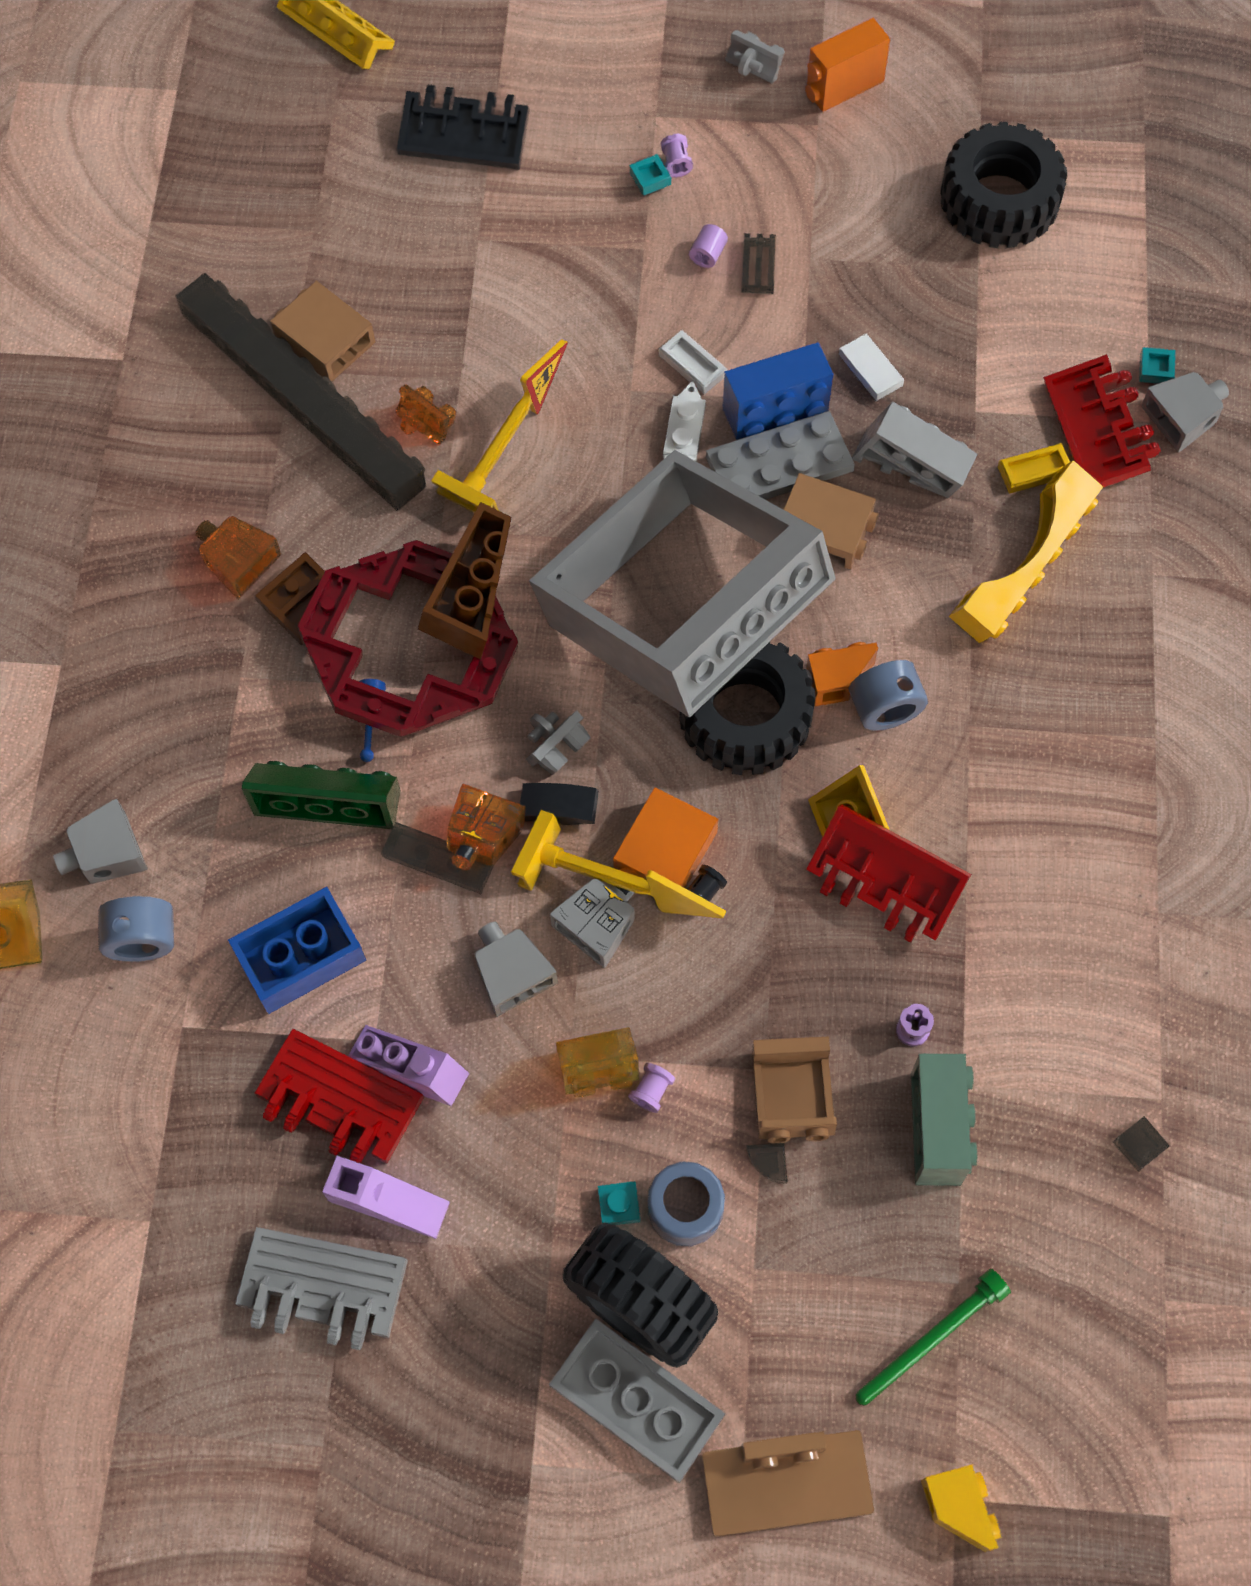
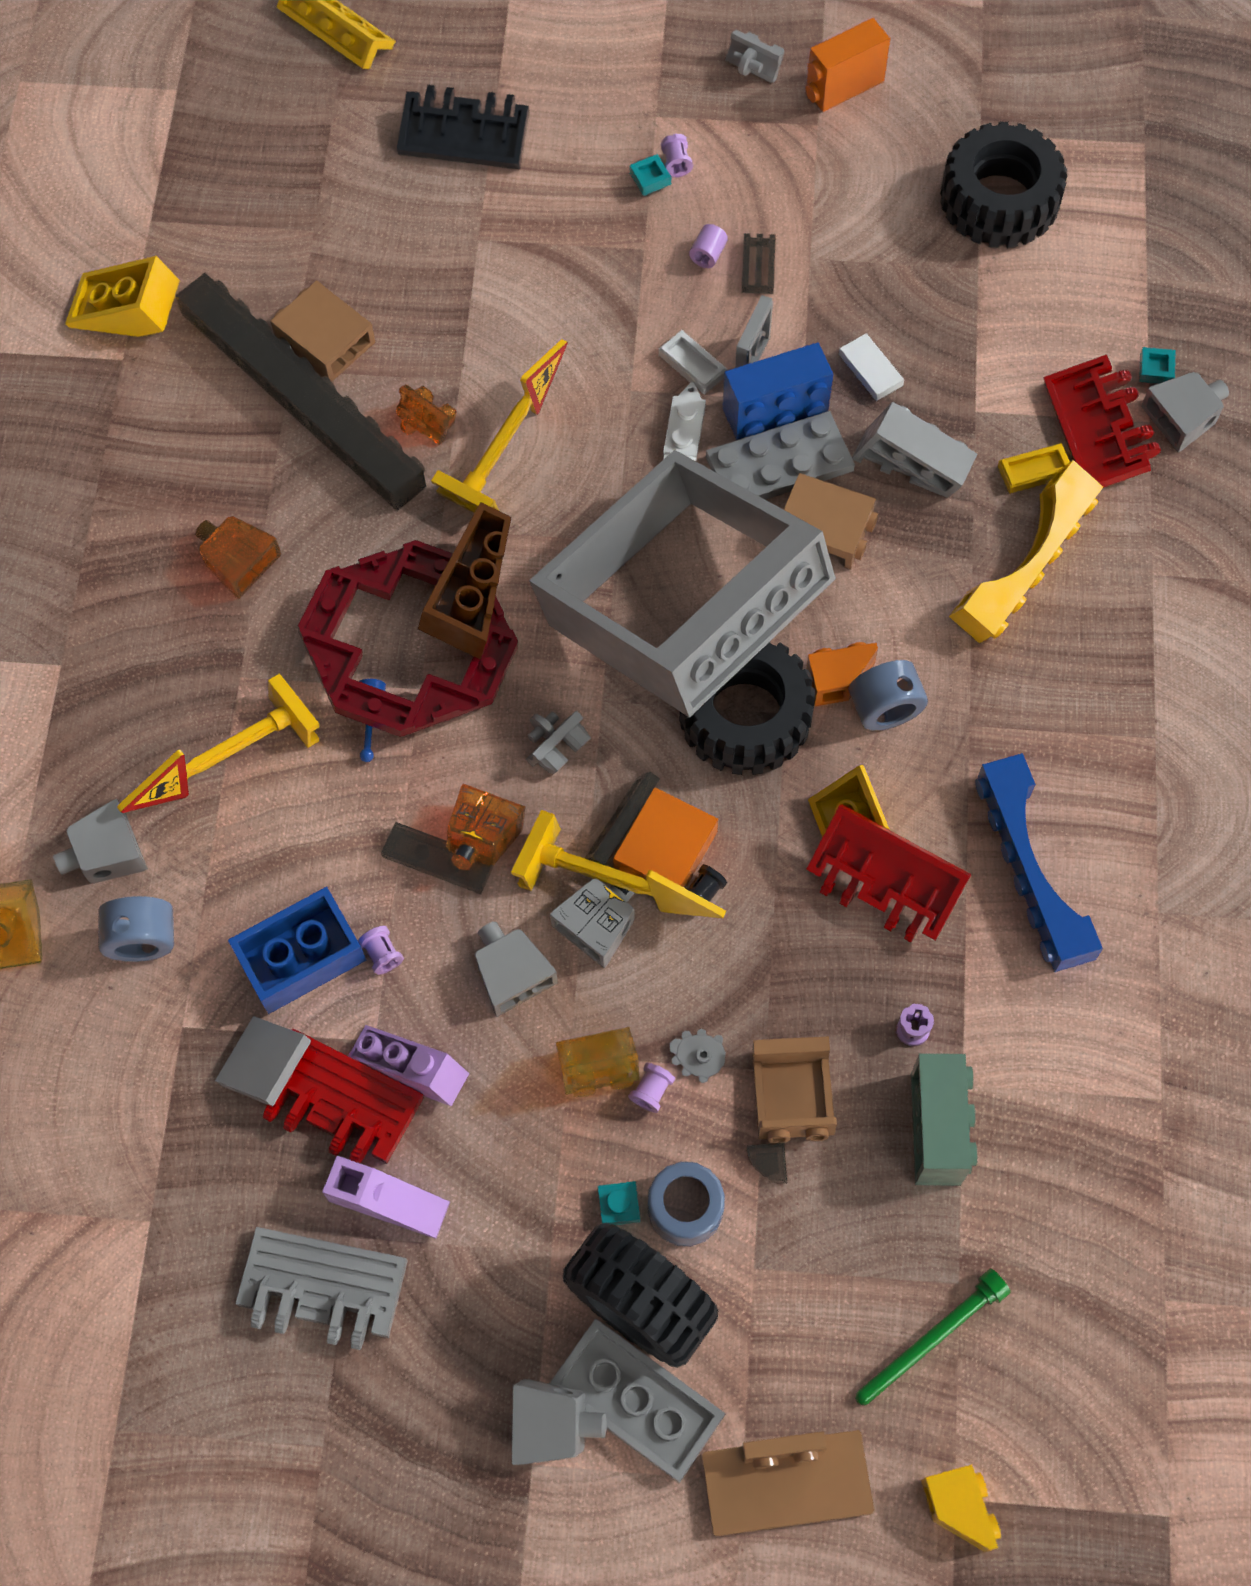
(124, 298): none -> yellow slope
(170, 779): none -> yellow piece
(263, 1060): none -> light grey tile
(291, 592): reddish brown wing -> none
(322, 795): dark green slope -> none
(380, 950): none -> lavender bush
(551, 1422): none -> light grey torso
(567, 802): black slope -> none
(622, 818): none -> clear smoke tile
(698, 1054): none -> light grey piece
(755, 334): none -> light grey tile
(1065, 935): none -> blue arch
(1141, 1144): clear smoke tile -> none

